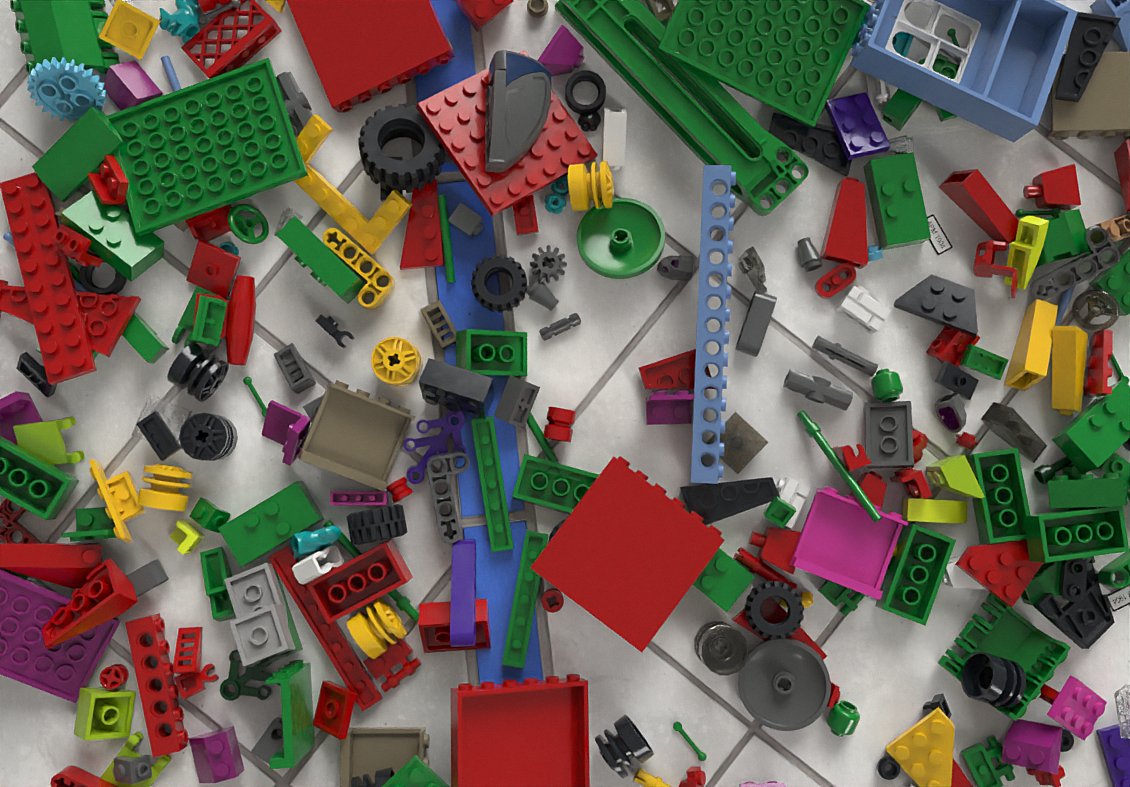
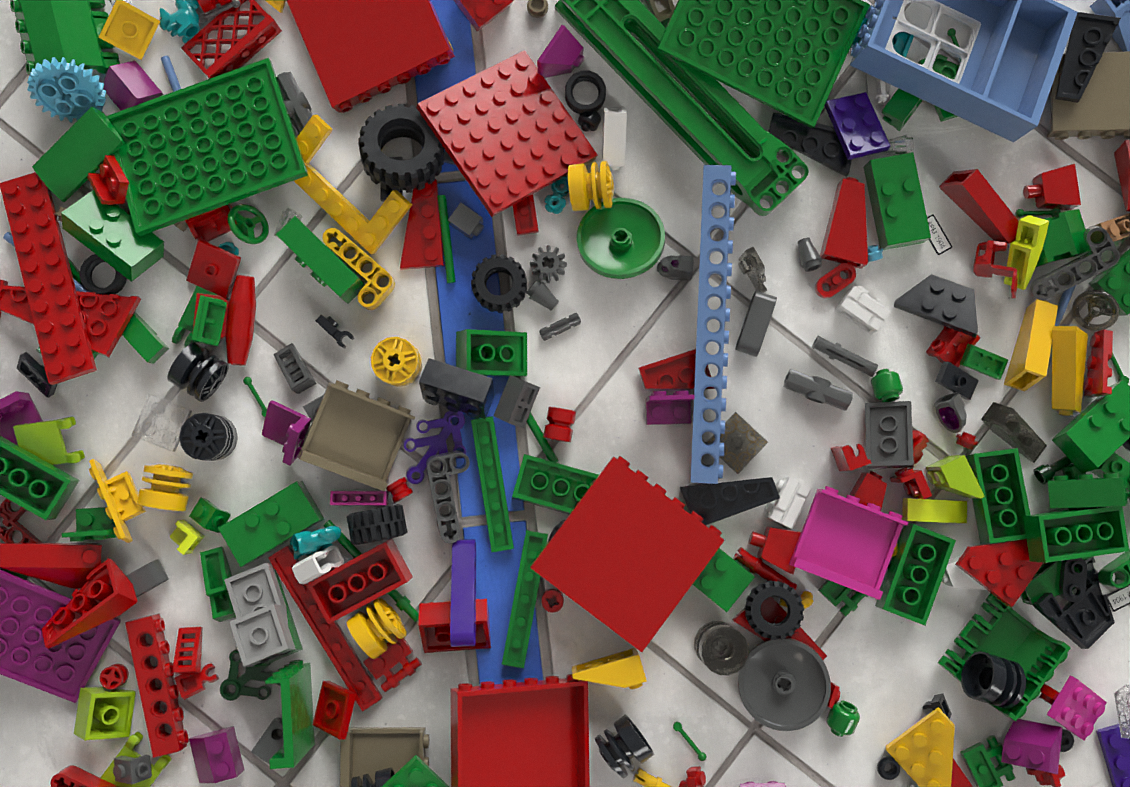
(75, 246): red bracket -> none
(159, 435): black plate -> none
(437, 304): dark tan slope -> none
(515, 108): dark grey panel -> none
(618, 670): none -> yellow slope
(779, 512): green plate -> none
(814, 430): green bar -> none

